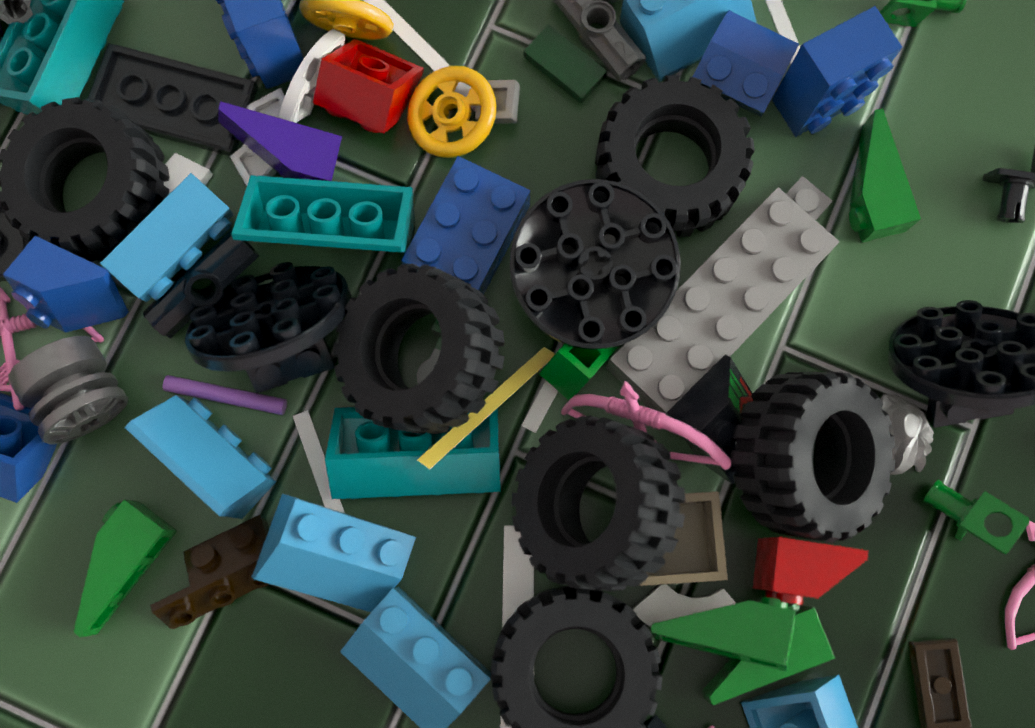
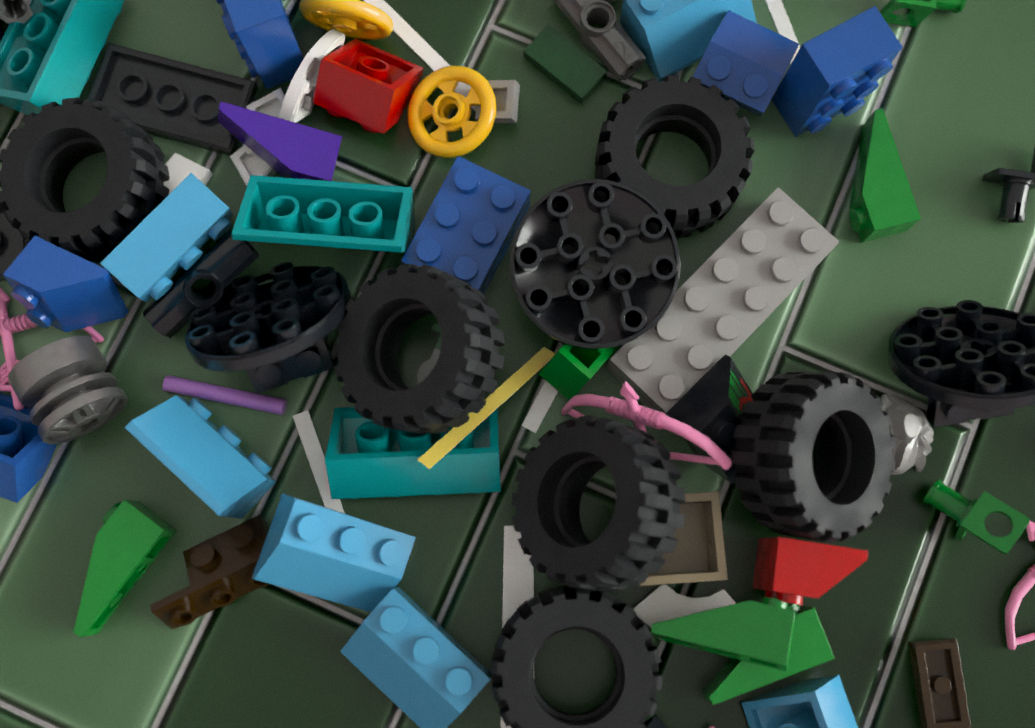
(809, 197): light grey plate -> none

